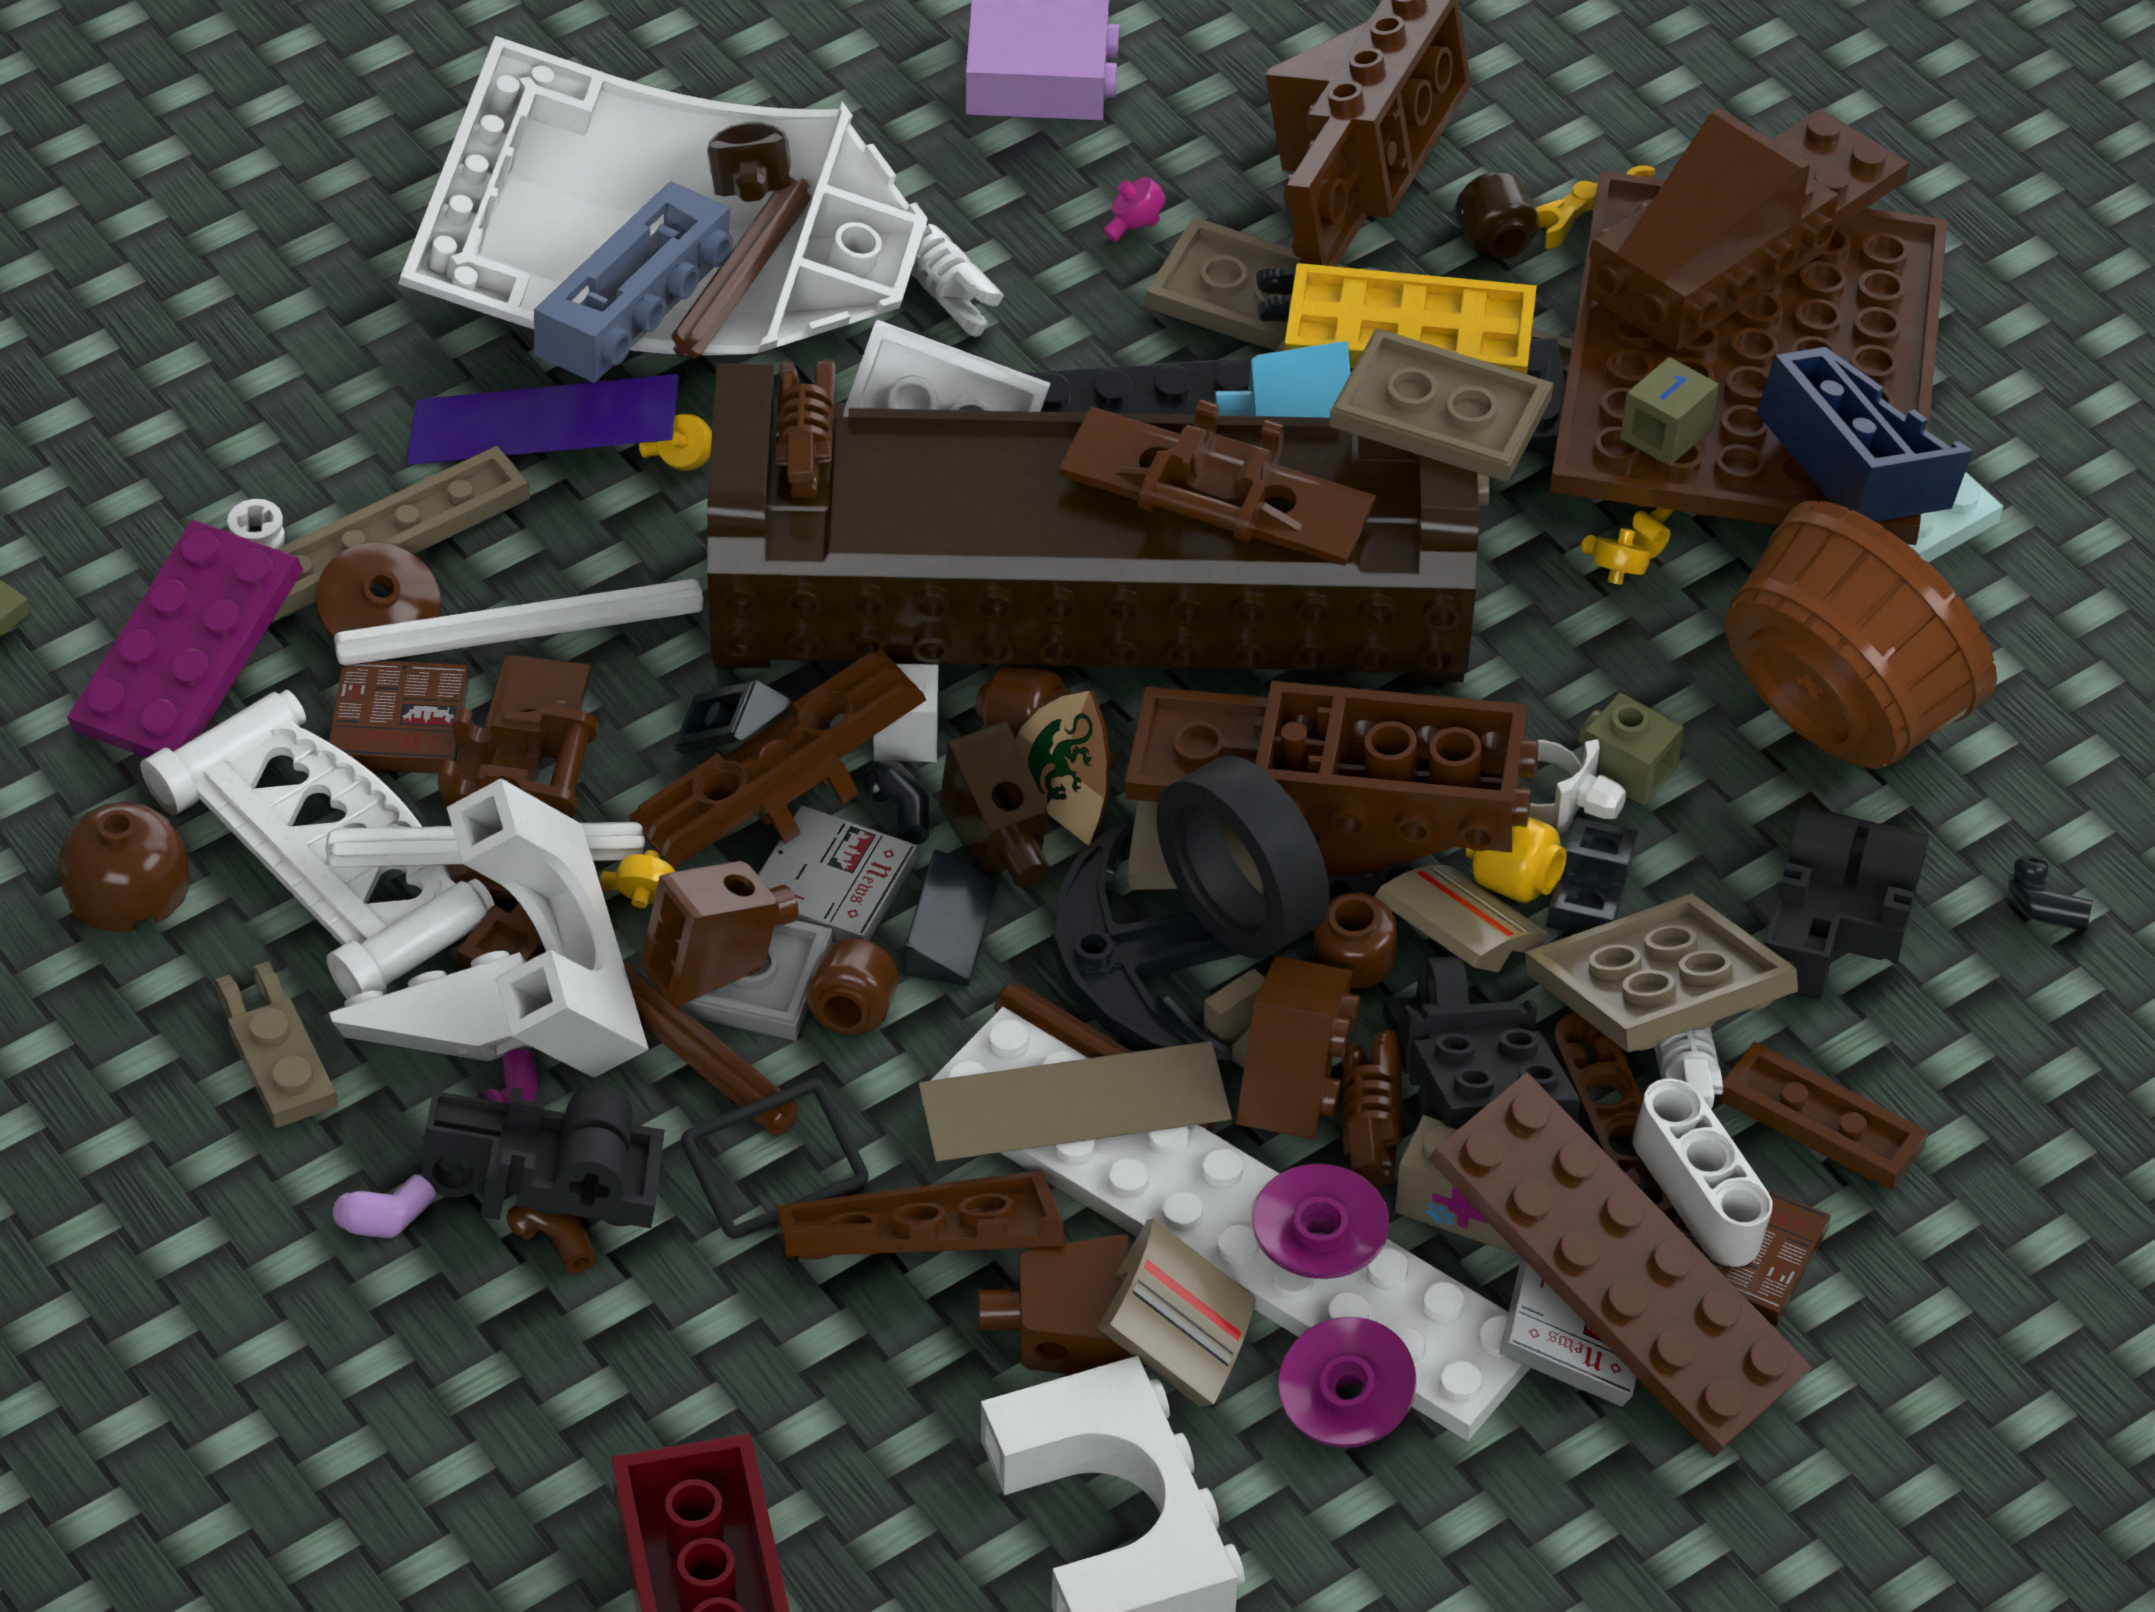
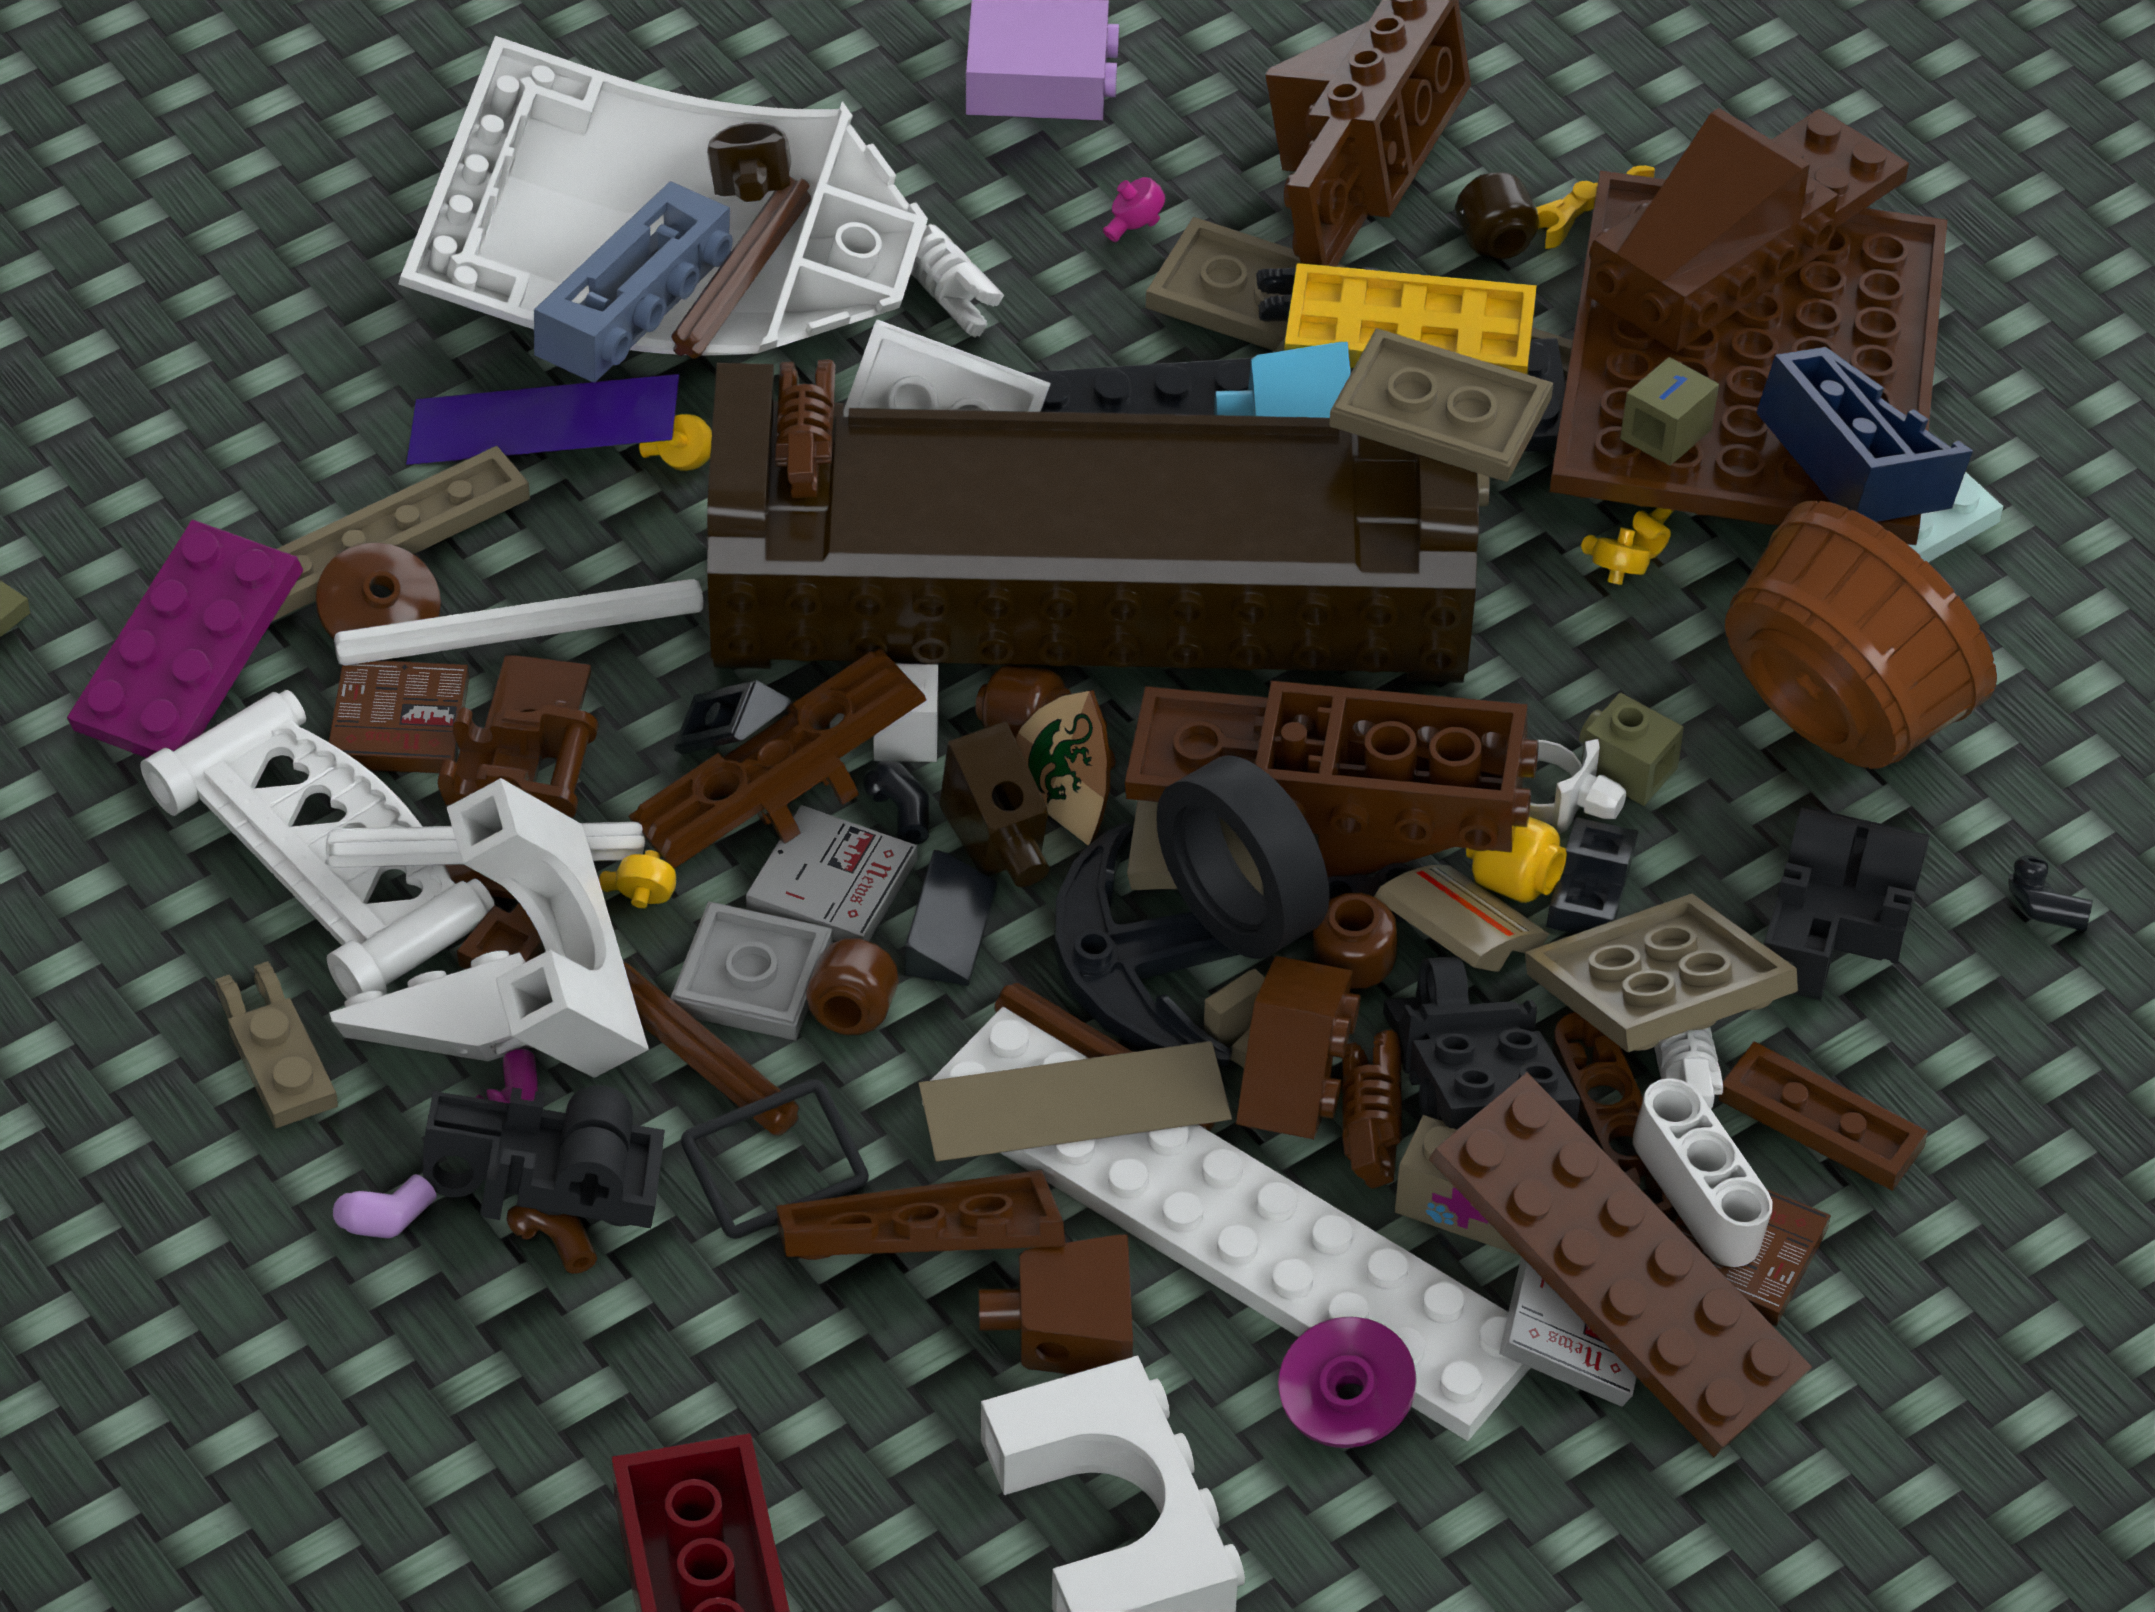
(123, 866): reddish brown cylinder -> none
(258, 513): white bush -> none
(711, 928): reddish brown torso -> none
(1178, 1314): dark tan slope -> none
(1218, 481): reddish brown piece -> none
(1323, 1201): magenta dish -> none

